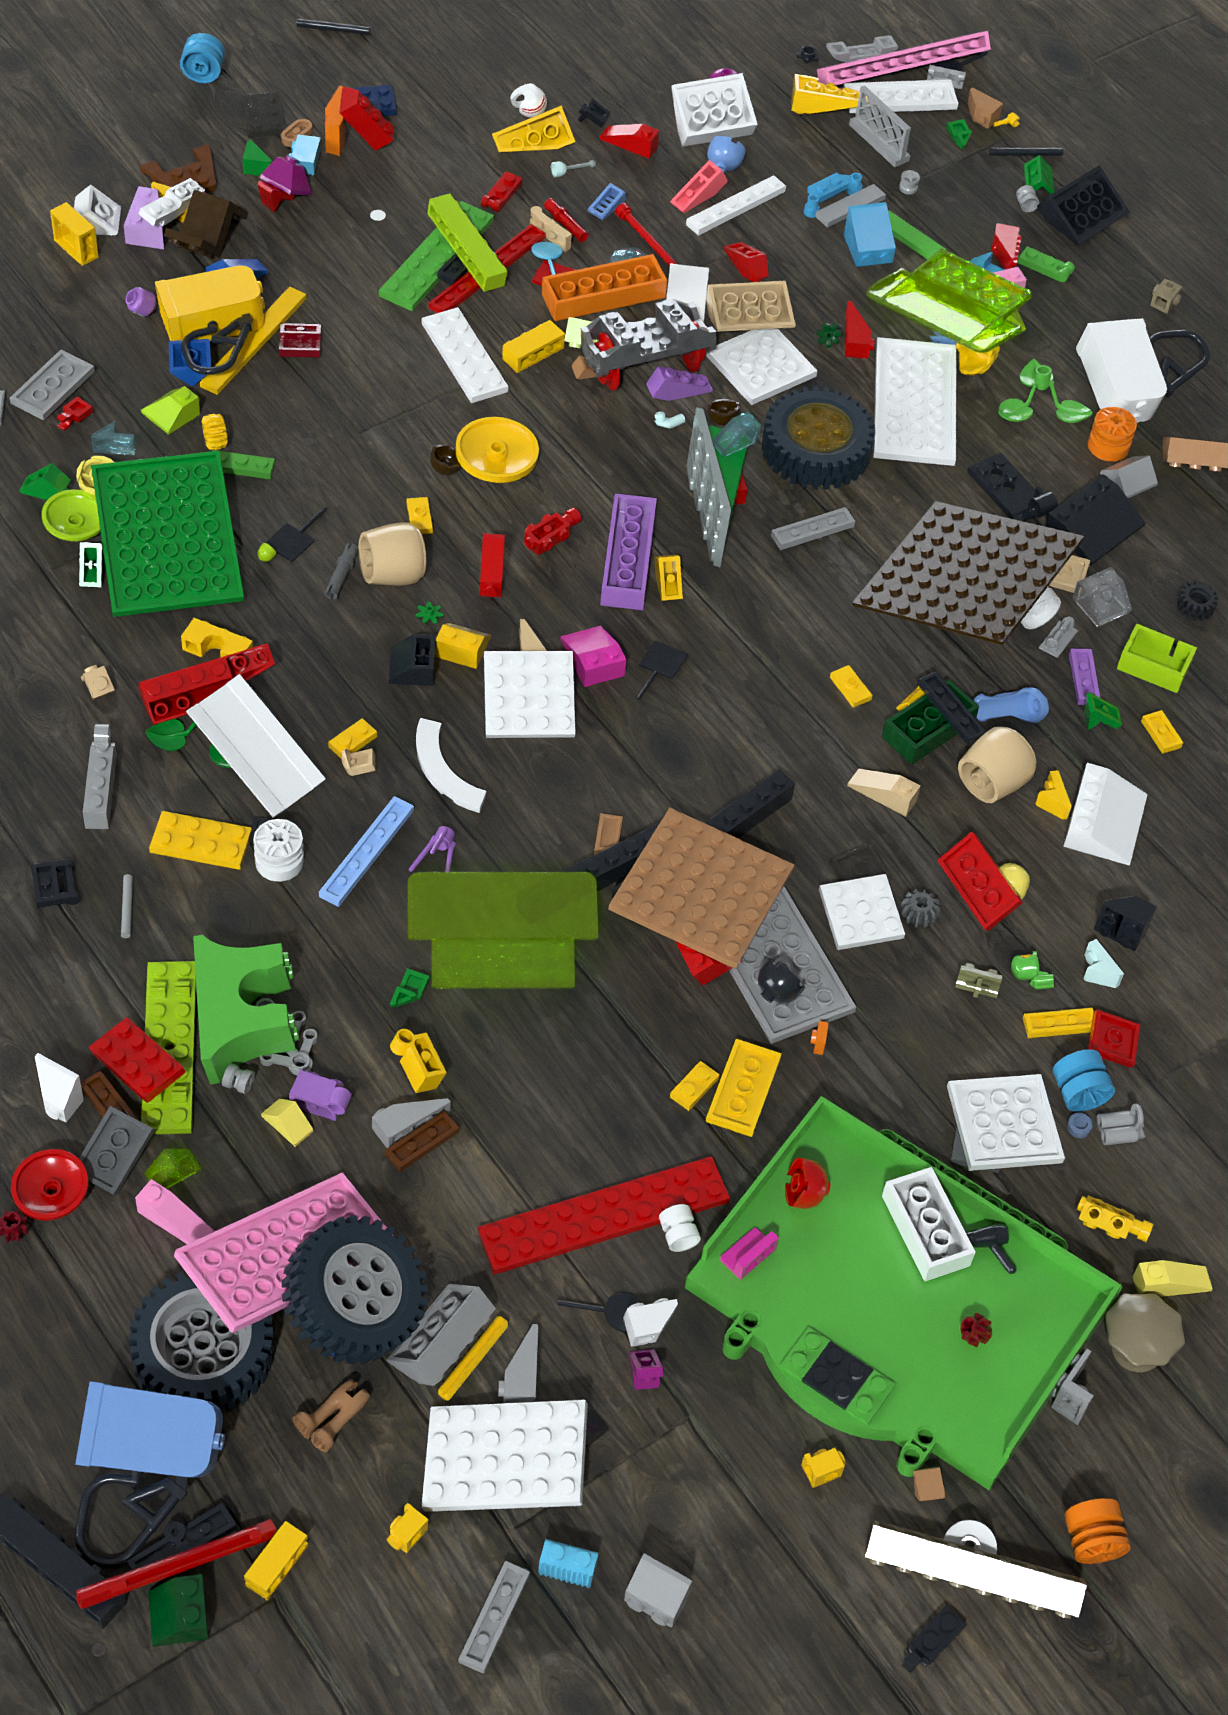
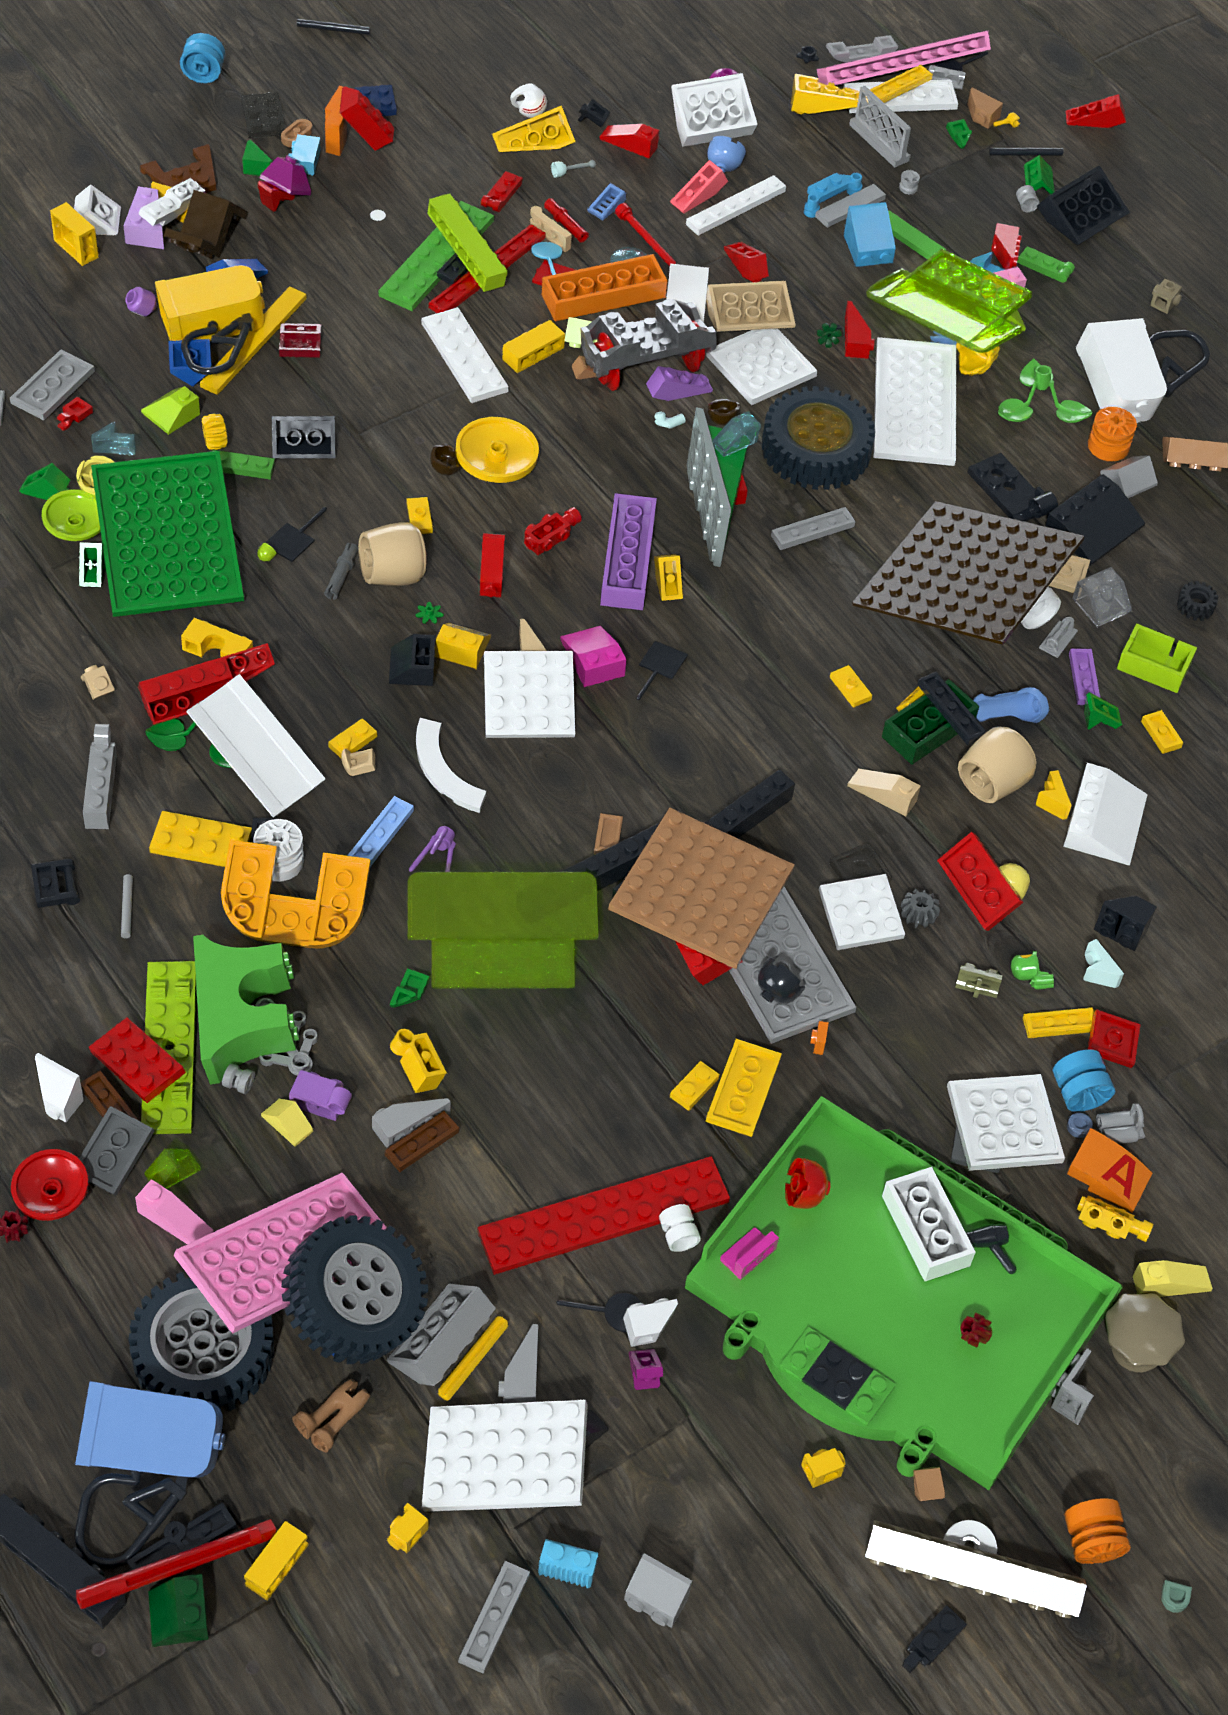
(293, 919): none -> light orange plate
(303, 436): none -> slope
(902, 83): none -> yellow tile
(1100, 113): none -> red slope
(1110, 1171): none -> orange slope
(1175, 1596): none -> sand green tile

